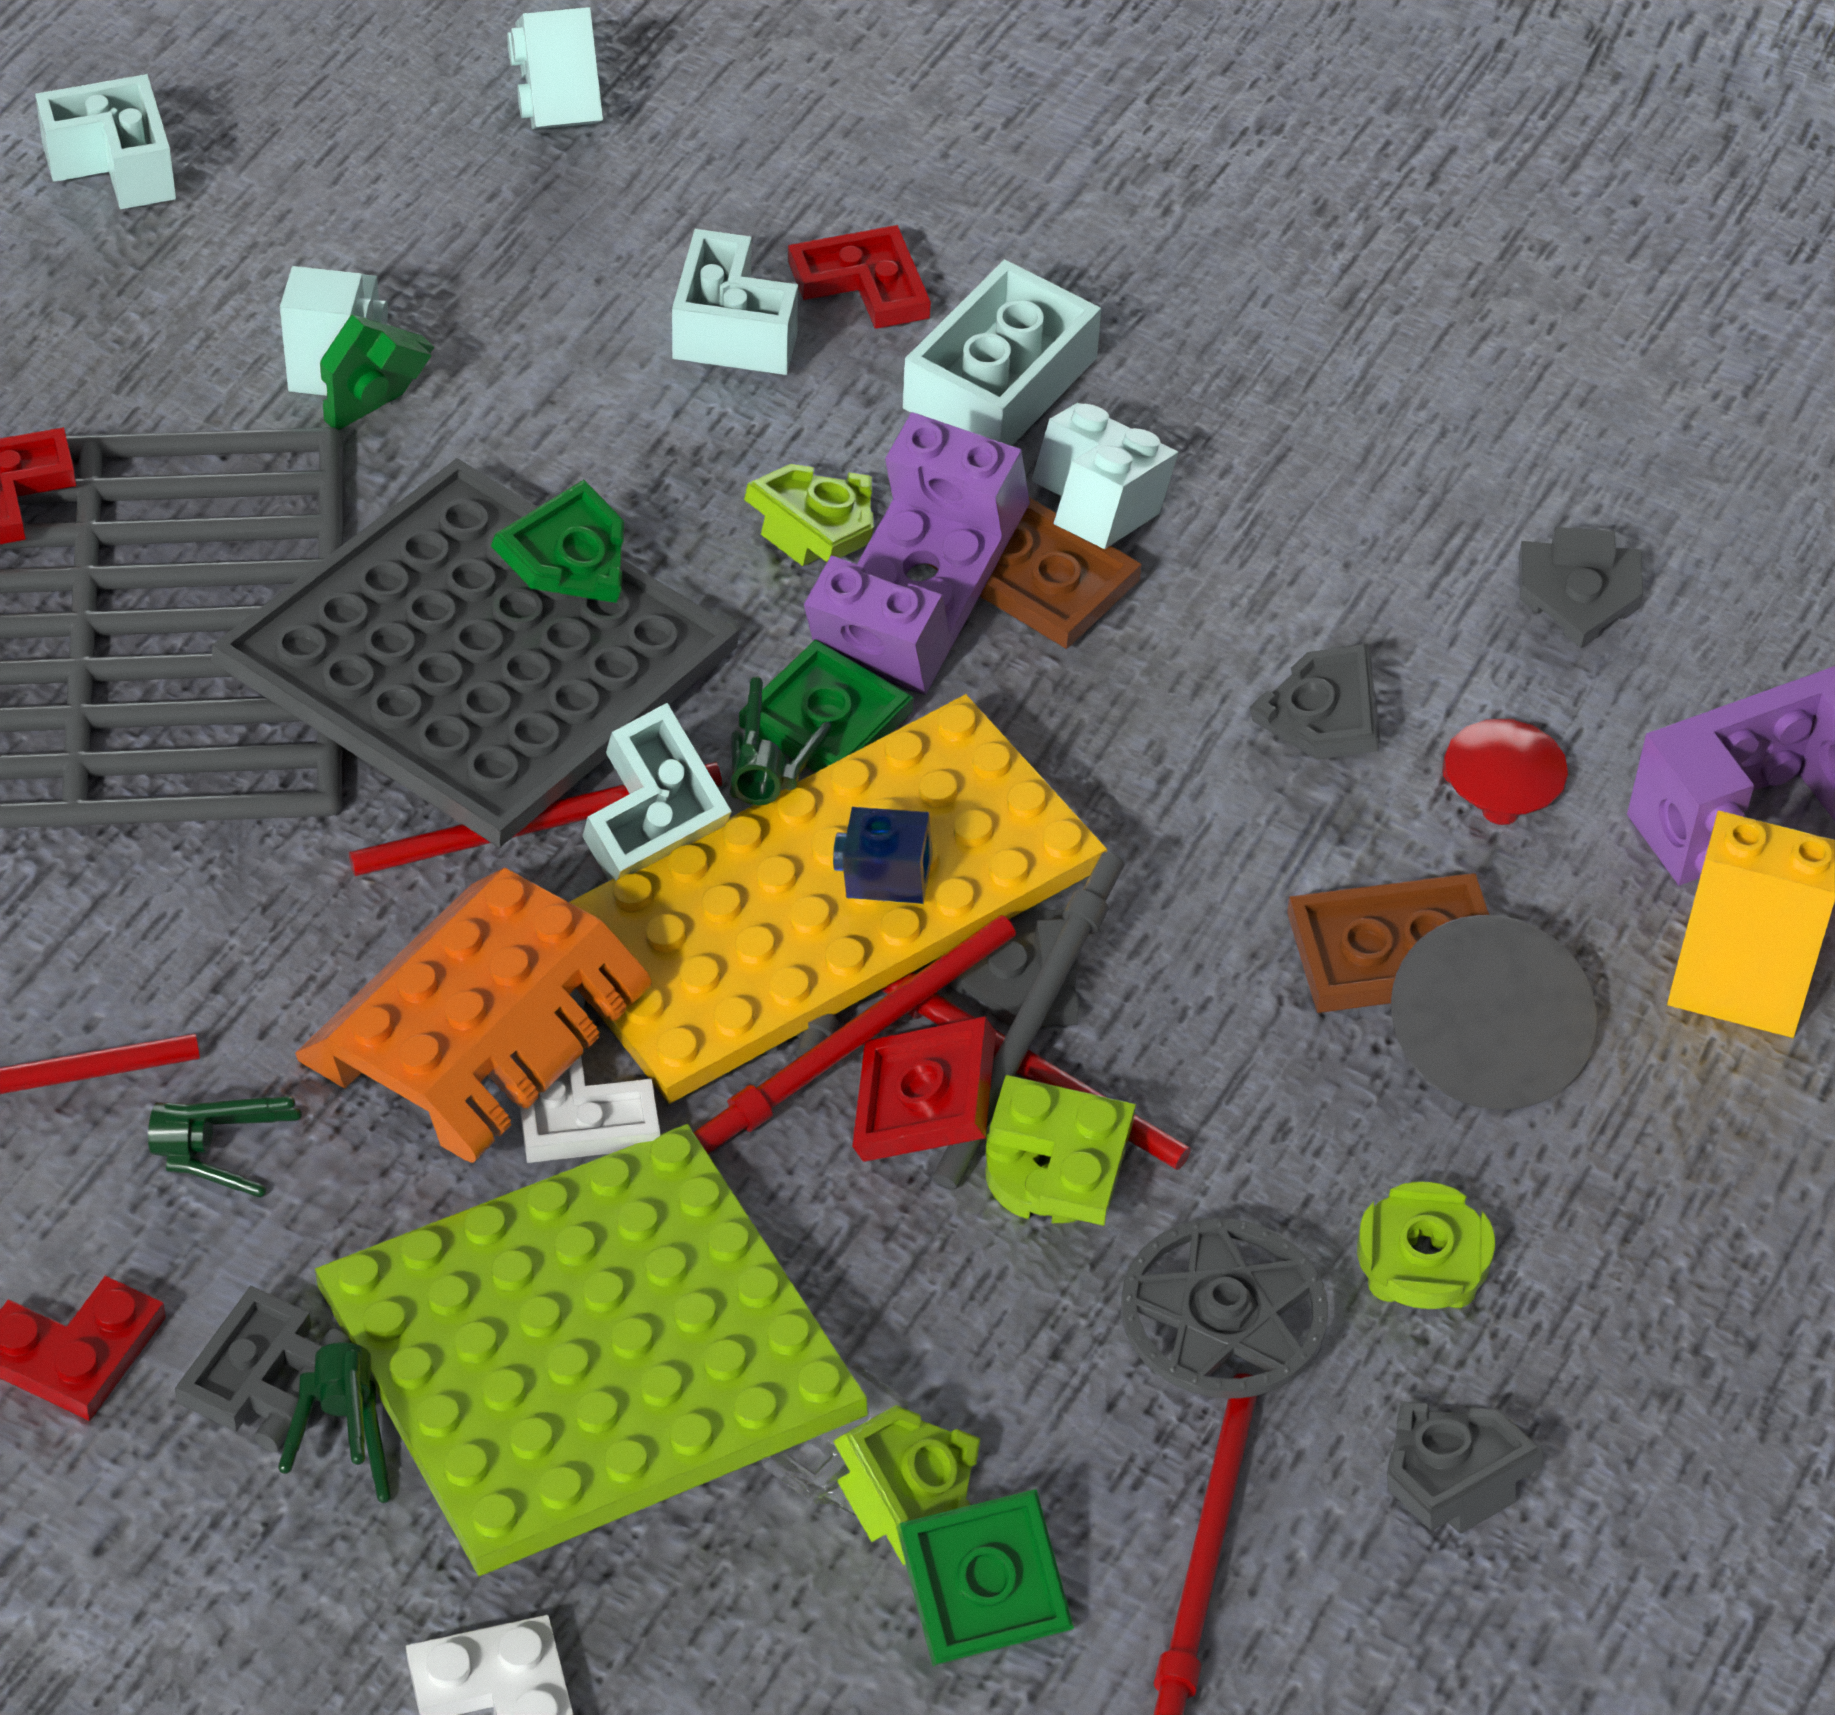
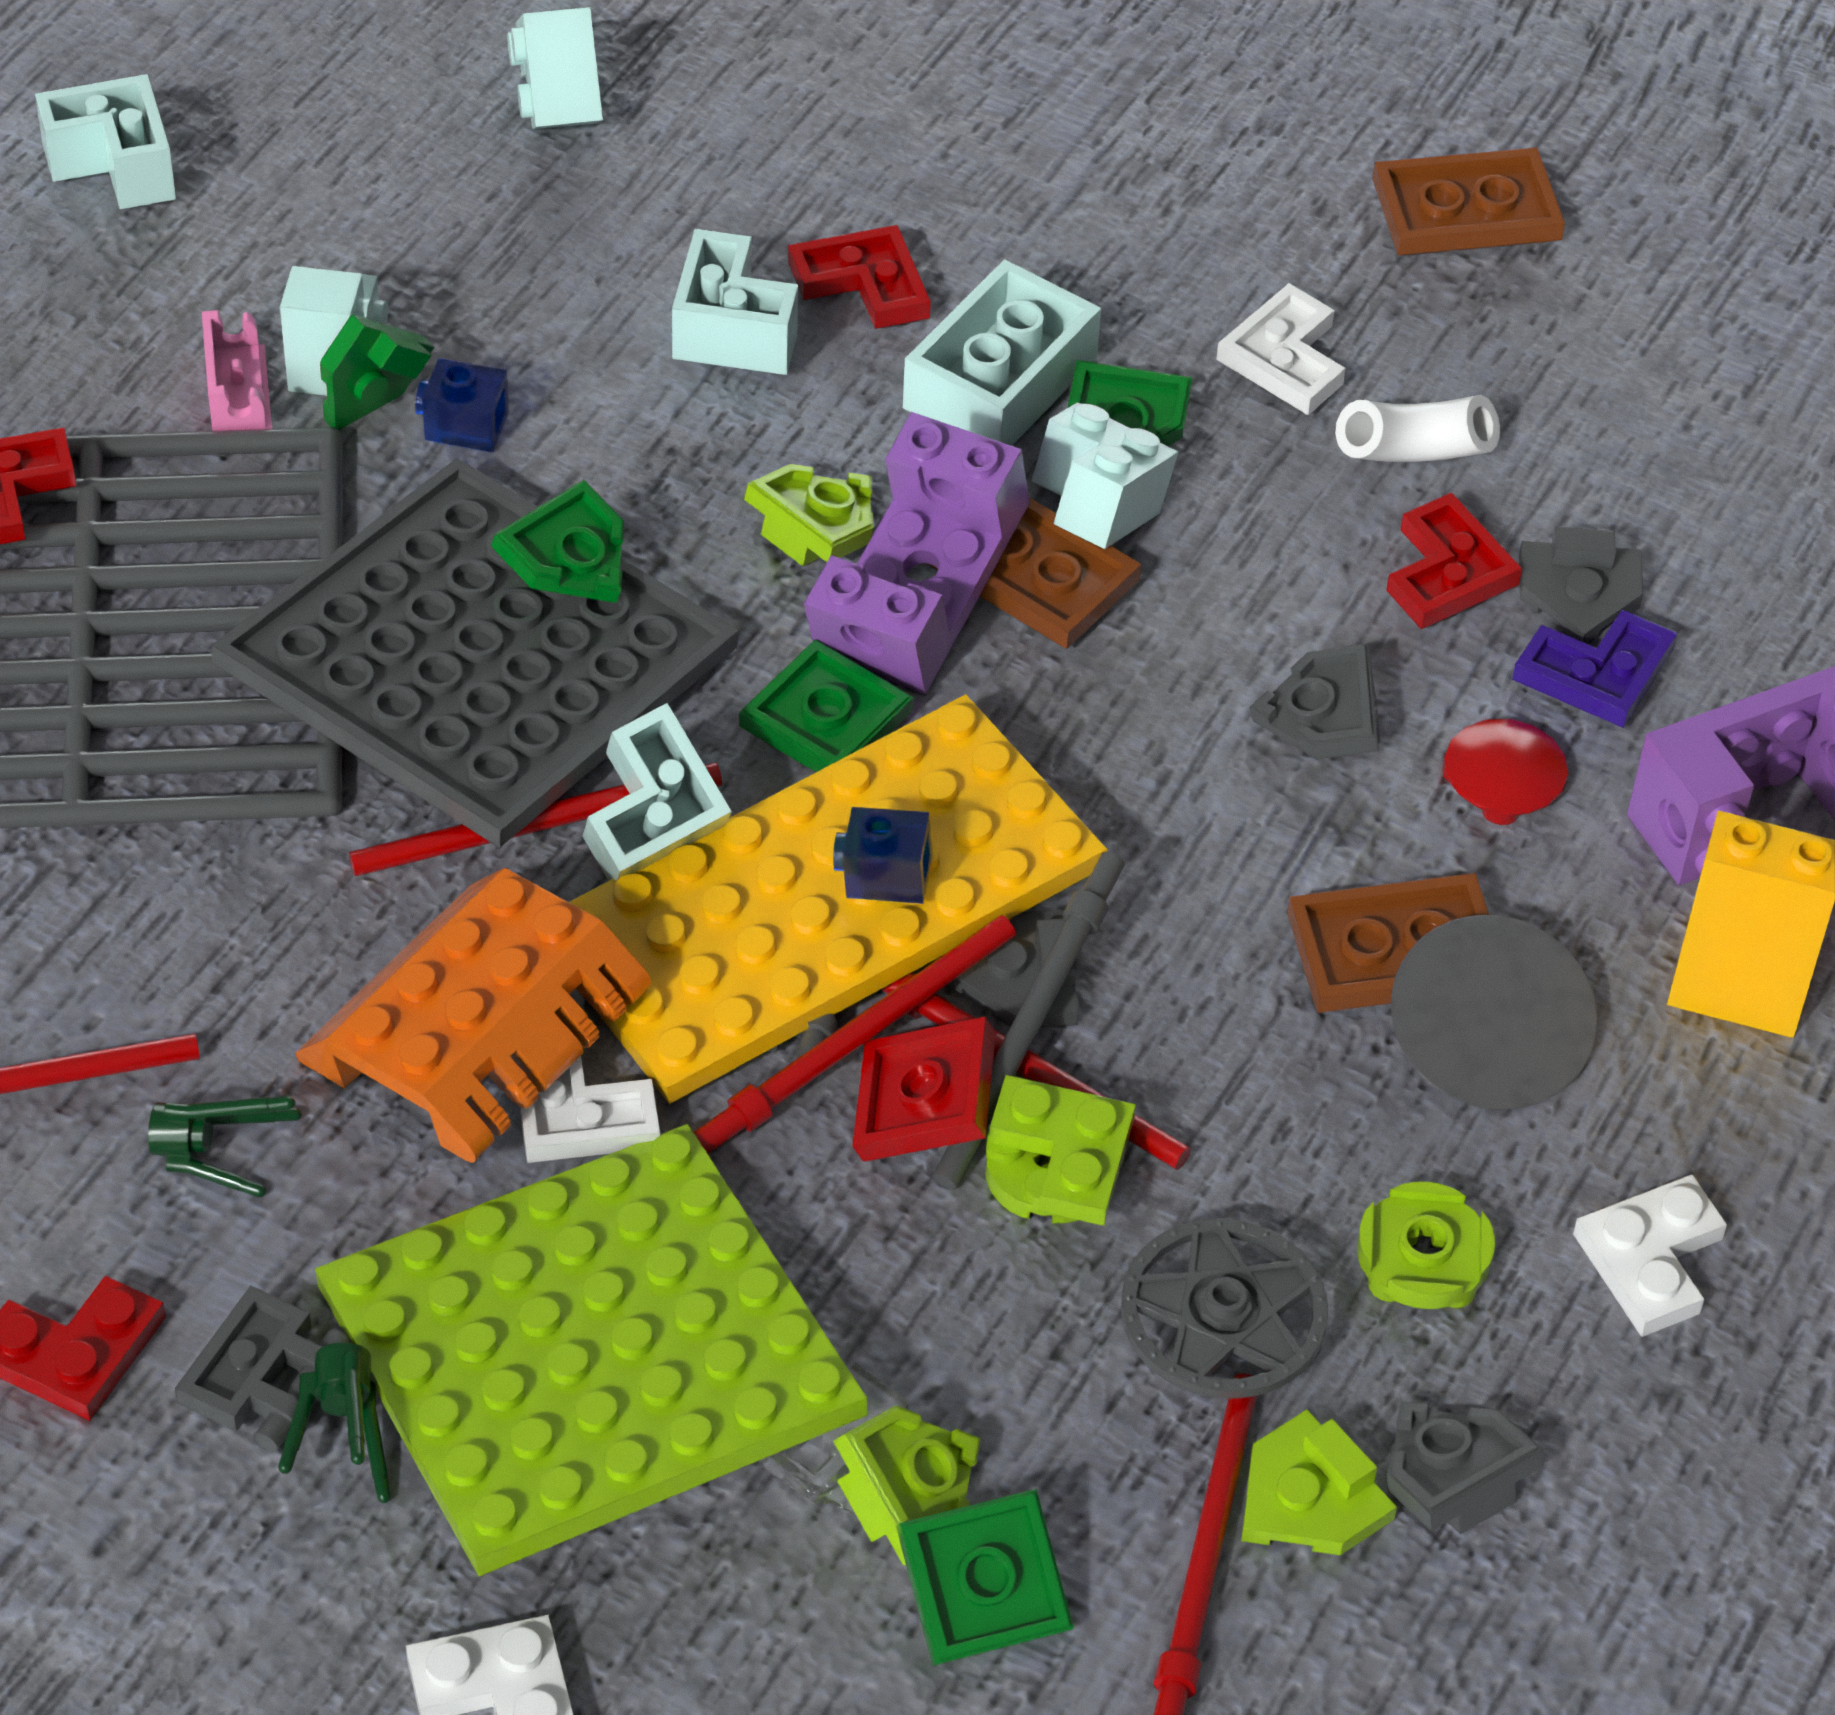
(236, 375): none -> bright pink hinge
(463, 404): none -> clear blue brick
(758, 764): dark green plant -> none
(1135, 397): none -> green plate
(1276, 349): none -> white plate
(1313, 1489): none -> lime plate
(1418, 430): none -> white cylinder
(1459, 563): none -> red plate
(1468, 201): none -> dark orange plate
(1601, 679): none -> dark purple plate
(1639, 1246): none -> white plate

